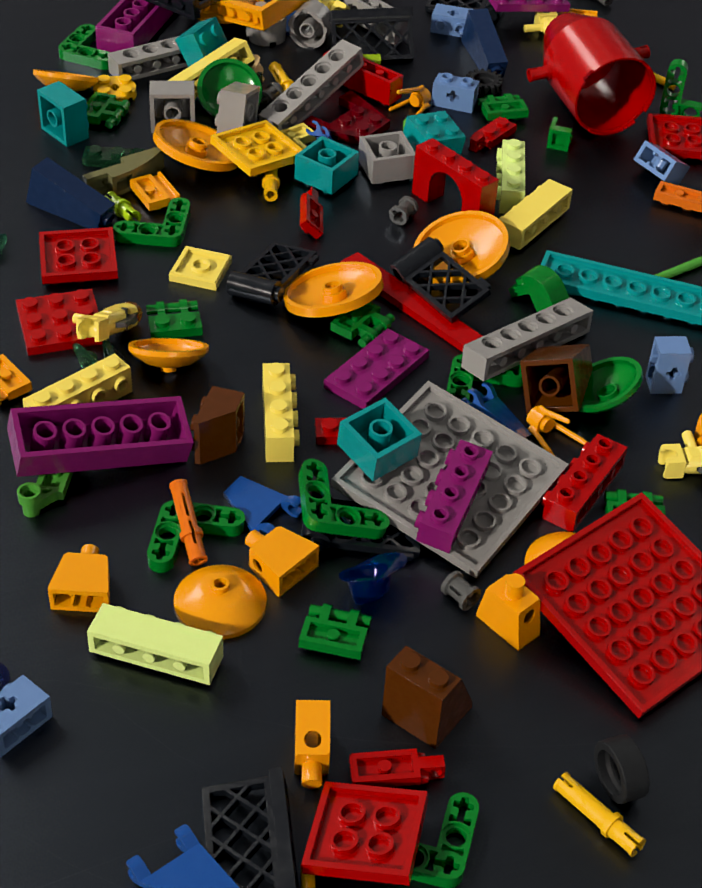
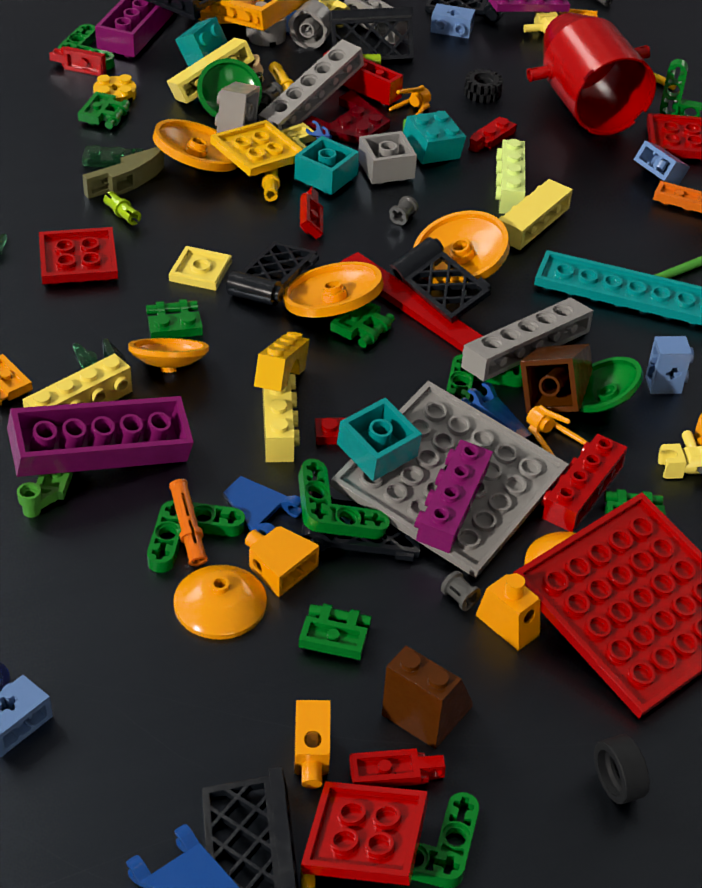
(49, 323): red plate -> none
(63, 113): teal brick -> none
(67, 196): dark blue slope -> none
(74, 81): light orange dish -> none
(80, 60): none -> red hinge
(80, 581): light orange torso -> none
(108, 321): light yellow piece -> none
(134, 231): green beam -> none
(147, 59): light grey brick -> none
(153, 191): light orange plate -> none
(155, 643): yellowish green brick -> none
(171, 101): light grey brick -> none
(218, 424): reddish brown slope -> none
(280, 359): none -> yellow arch
(372, 577): clear blue piece -> none
(376, 369): magenta plate -> none
(435, 161): red arch -> none
(455, 92): medium blue brick -> none
(483, 42): dark blue slope -> none
(505, 106): green plate -> none
(542, 285): green brick -> none
(559, 137): green panel -> none
(609, 823): yellow pin -> none

